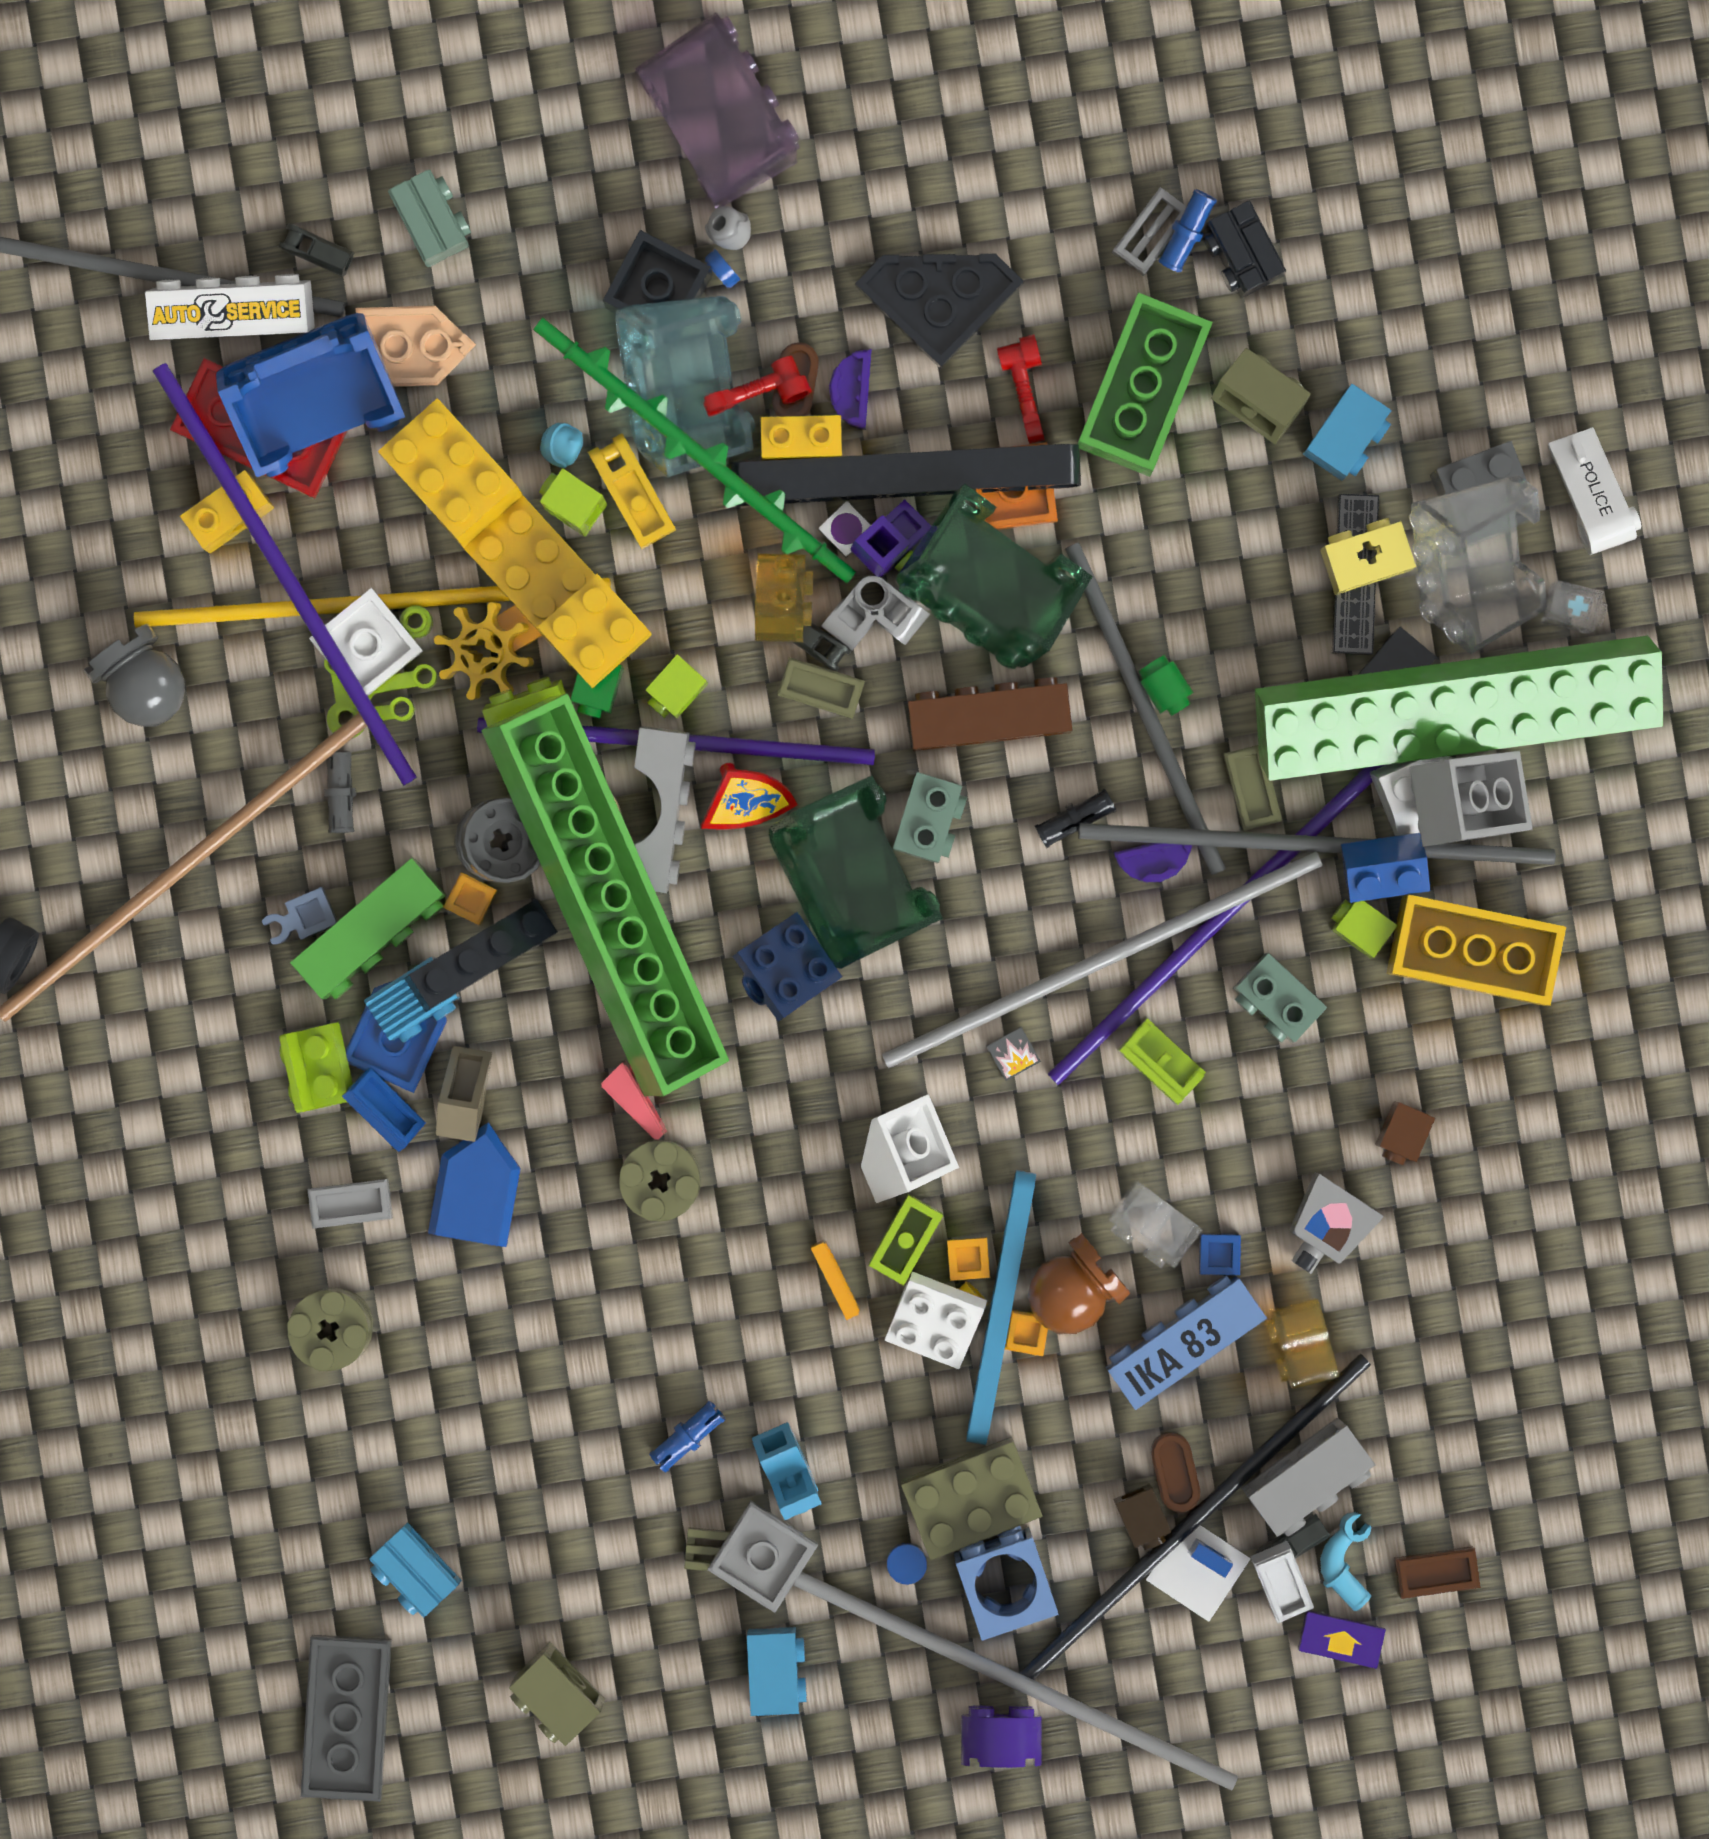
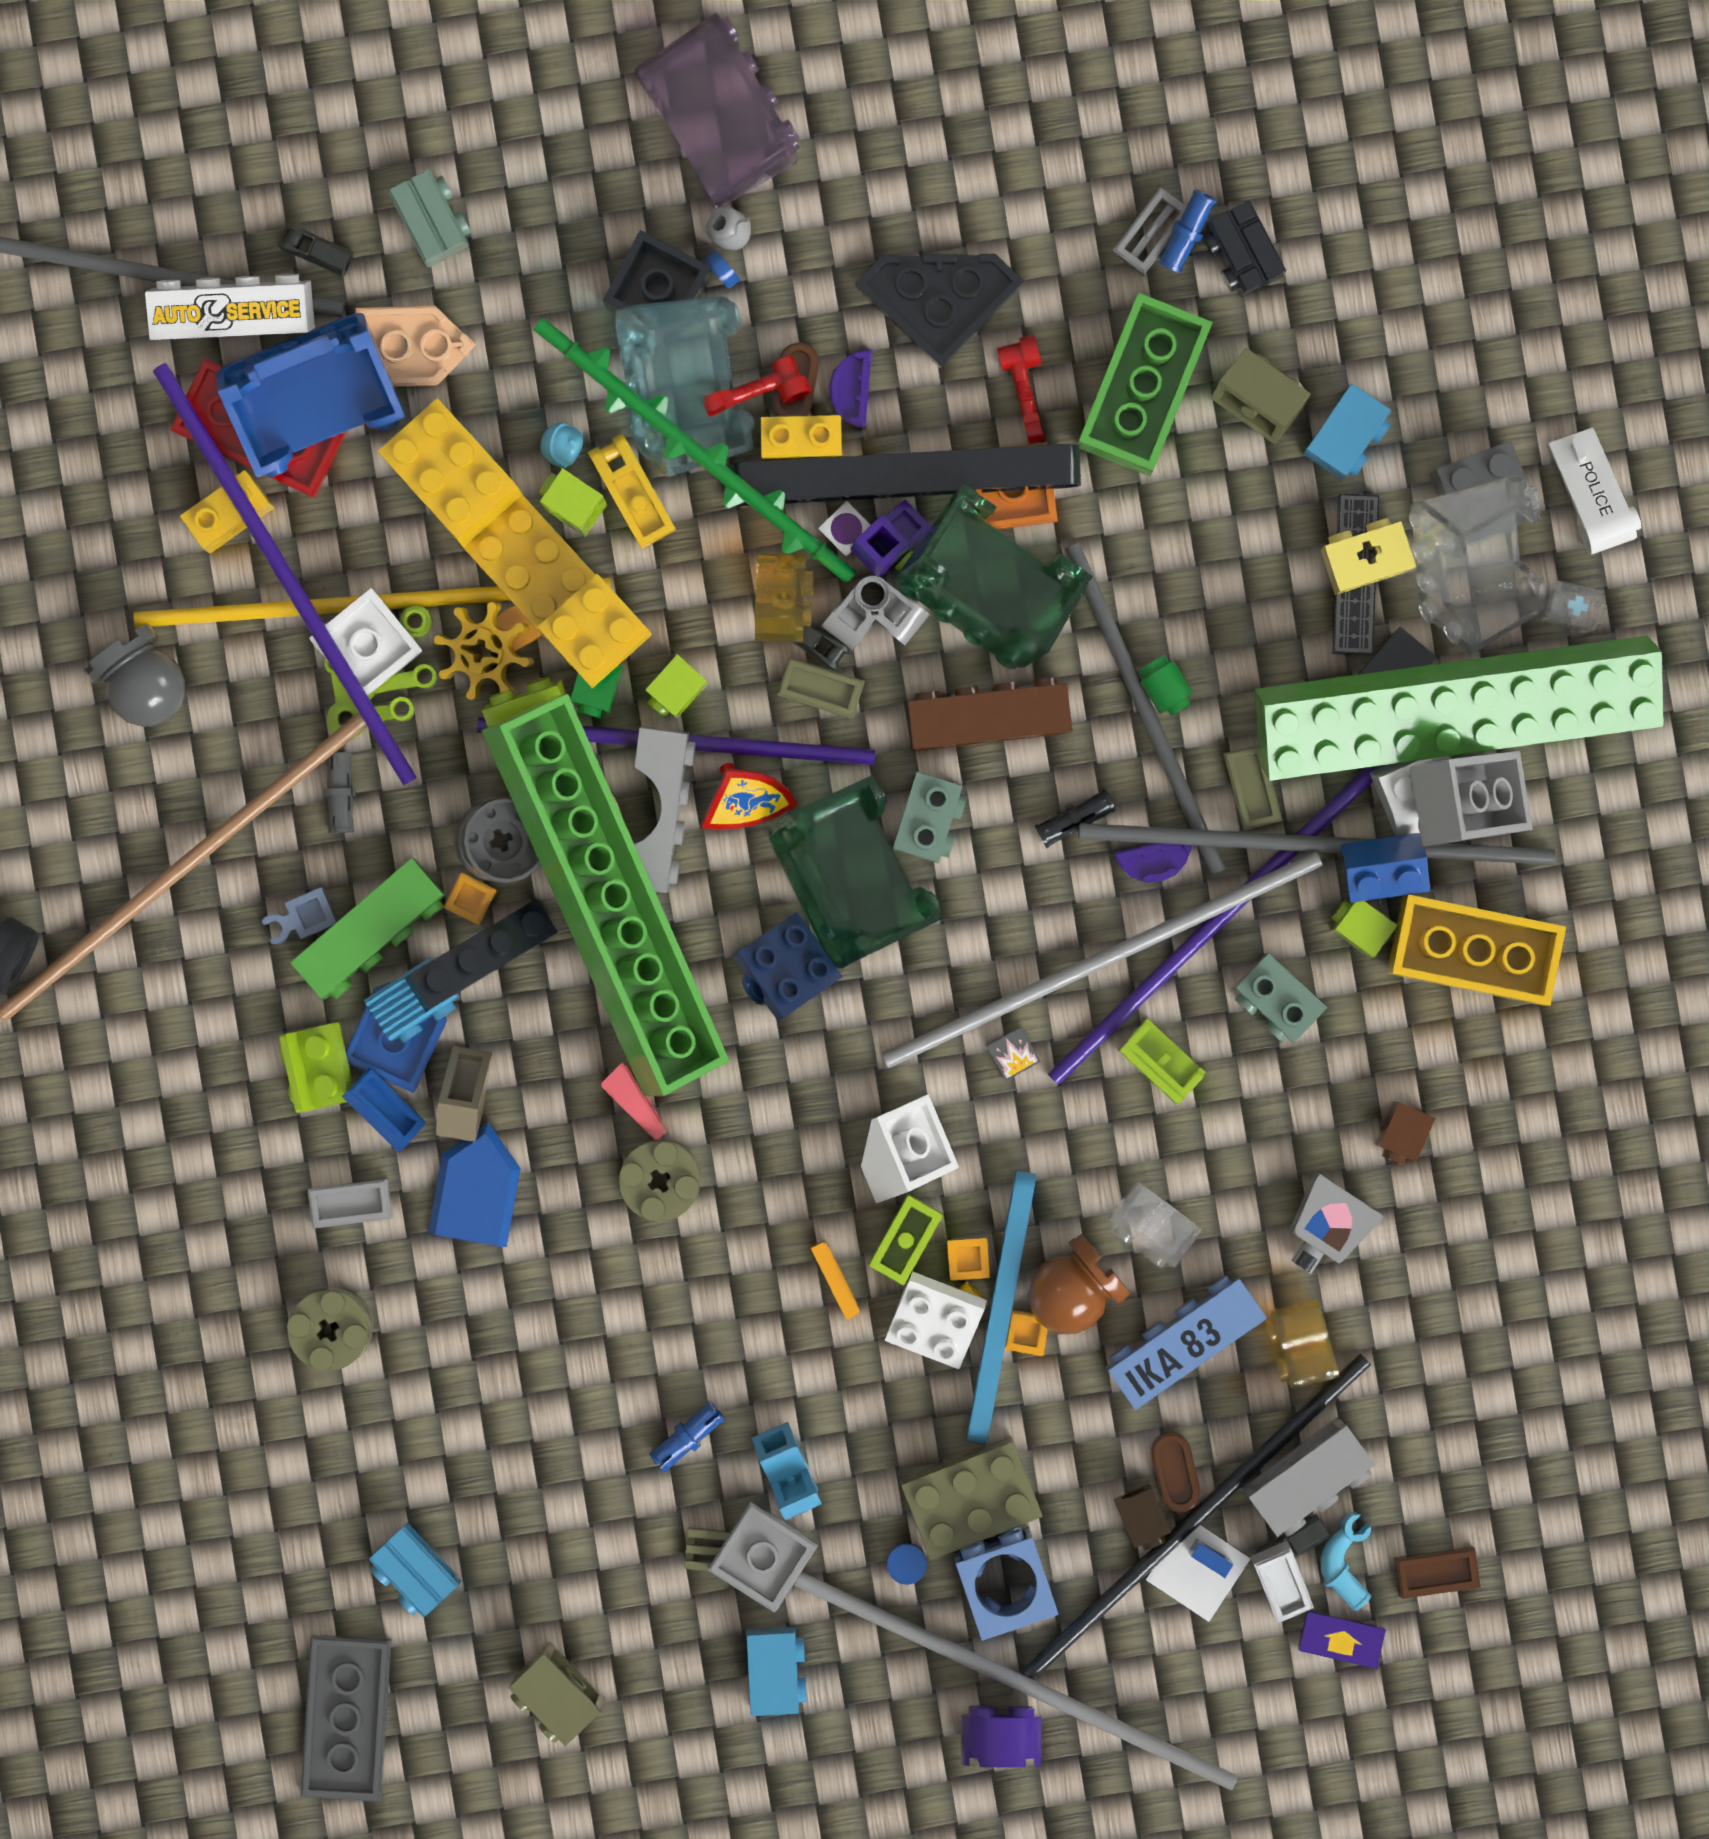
(1219, 1254): blue tile -> none

